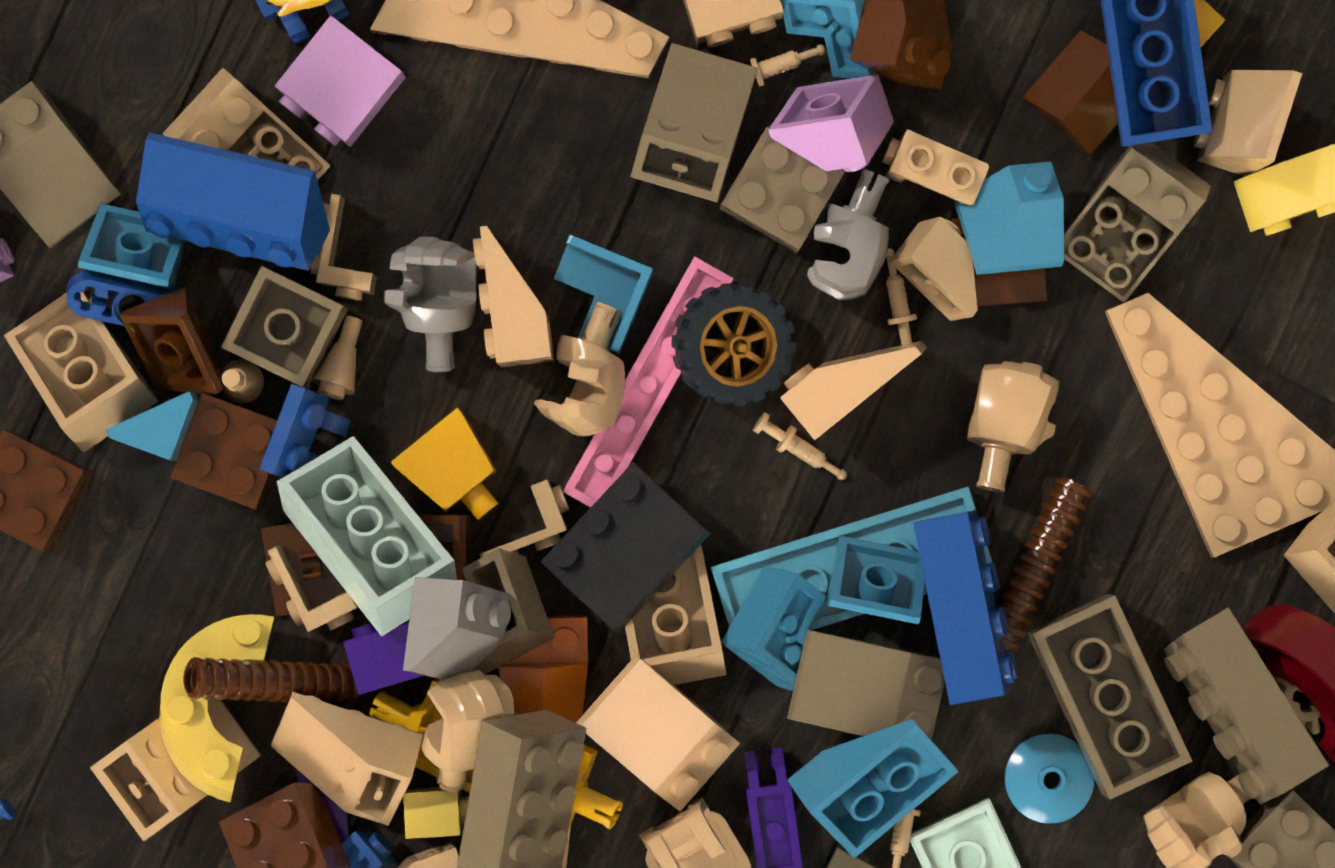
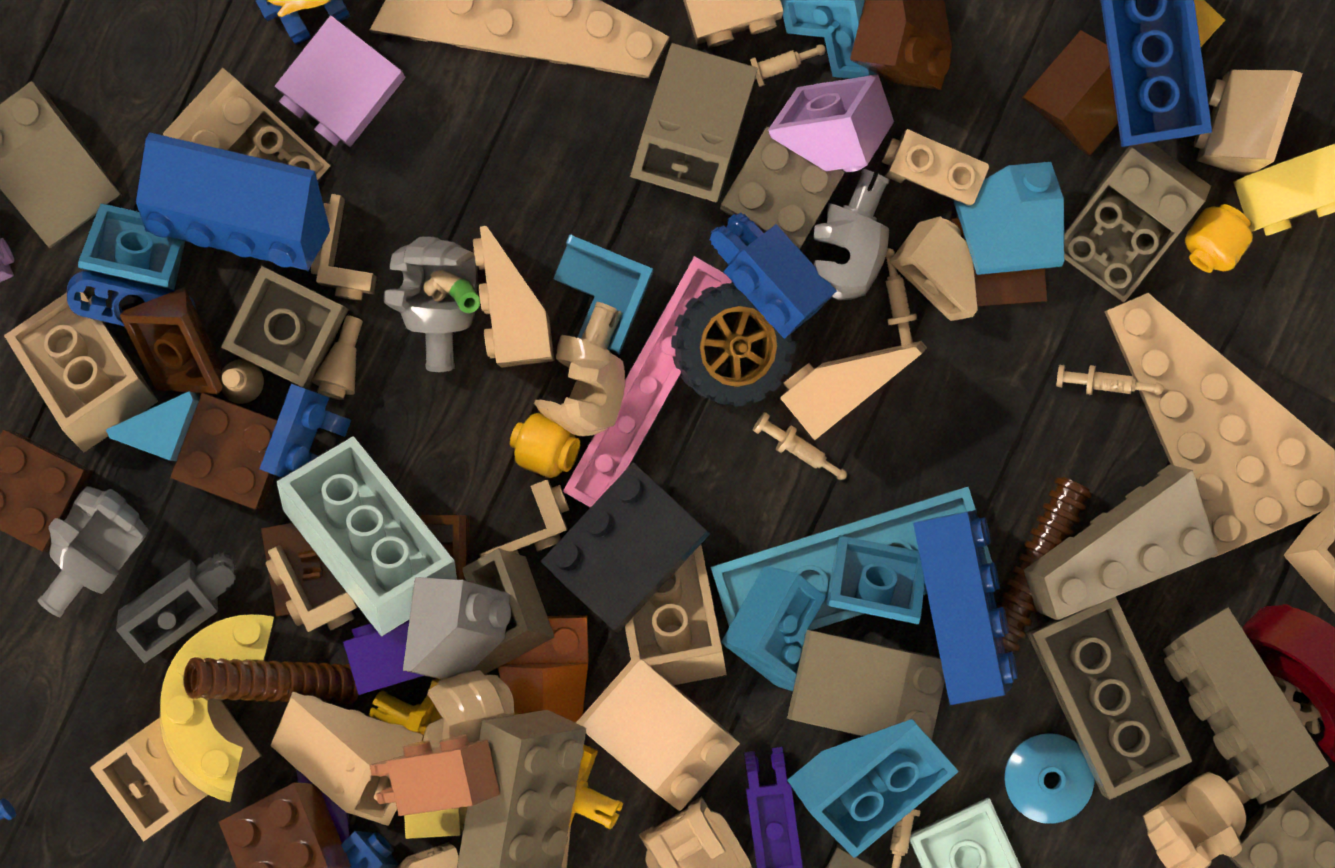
(91, 546): none -> light grey piece
(175, 605): none -> dark grey hinge
(438, 777): none -> nougat hinge
(450, 465): yellow torso -> none
(458, 287): none -> arm
(544, 446): none -> yellow head
(771, 273): none -> blue hinge
(1010, 417): tan piece -> none
(1105, 381): none -> tan piece
(1135, 543): none -> dark tan wedge
(1218, 238): none -> yellow head

